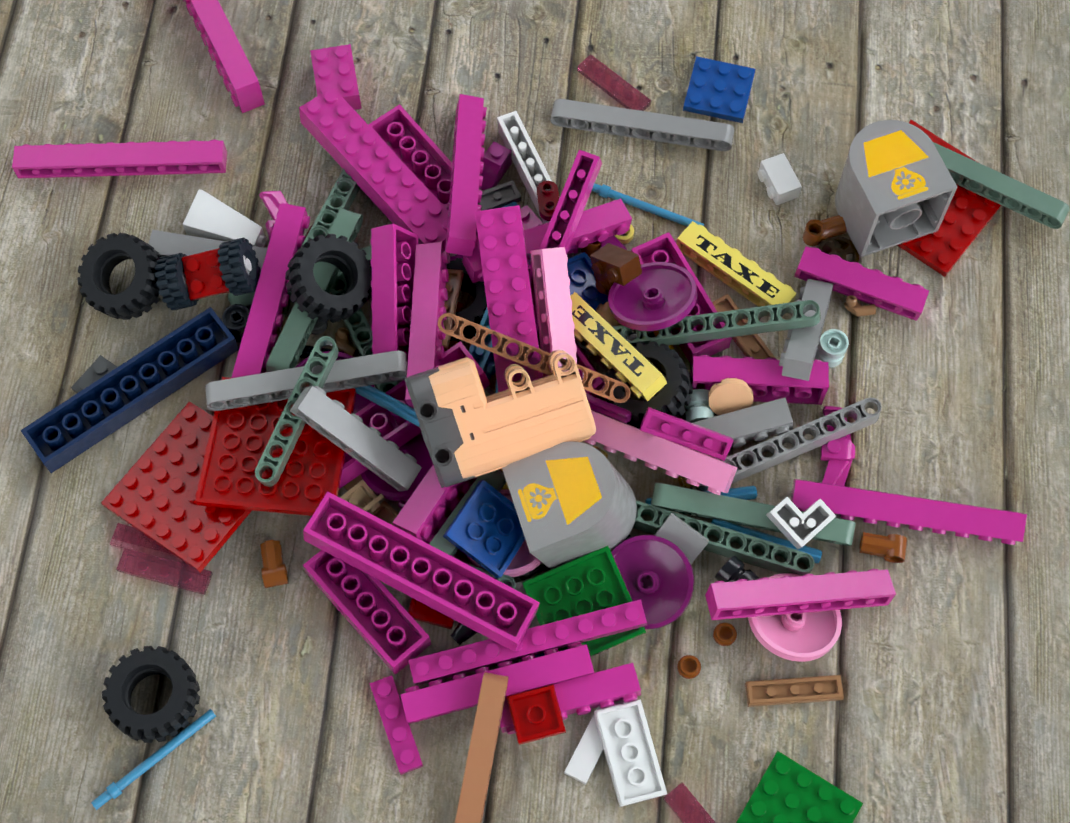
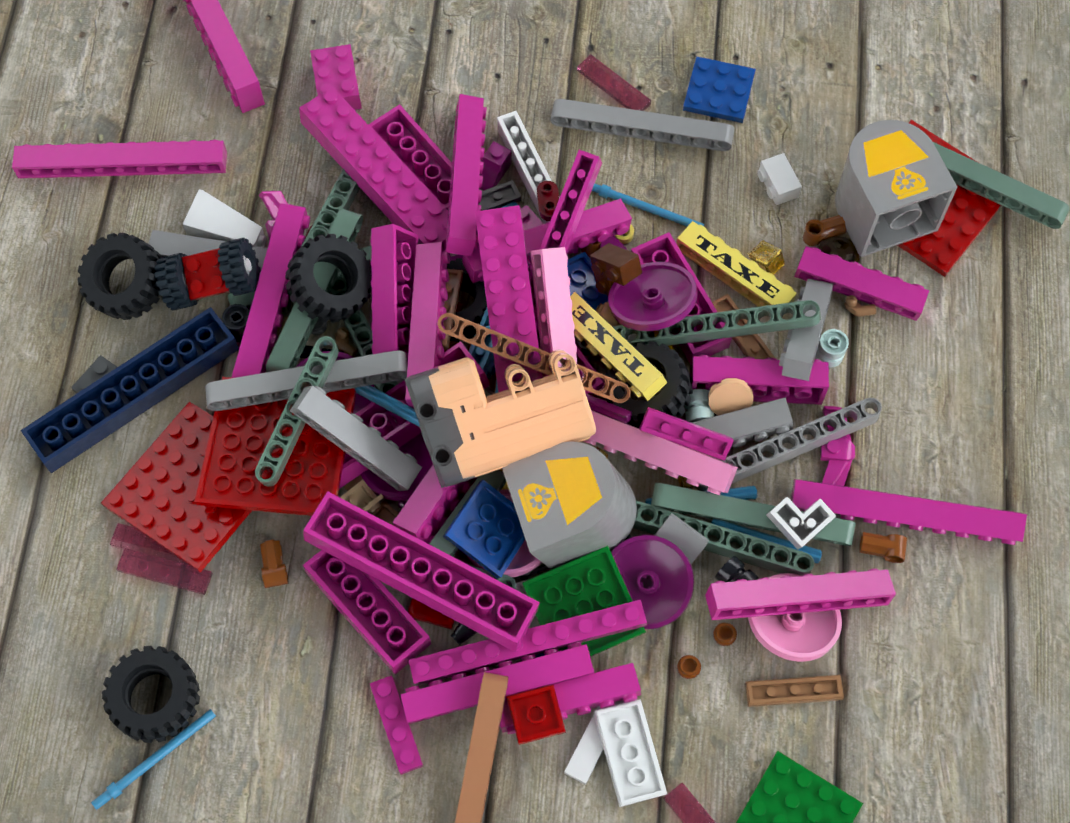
(767, 256): none -> clear yellow bracket

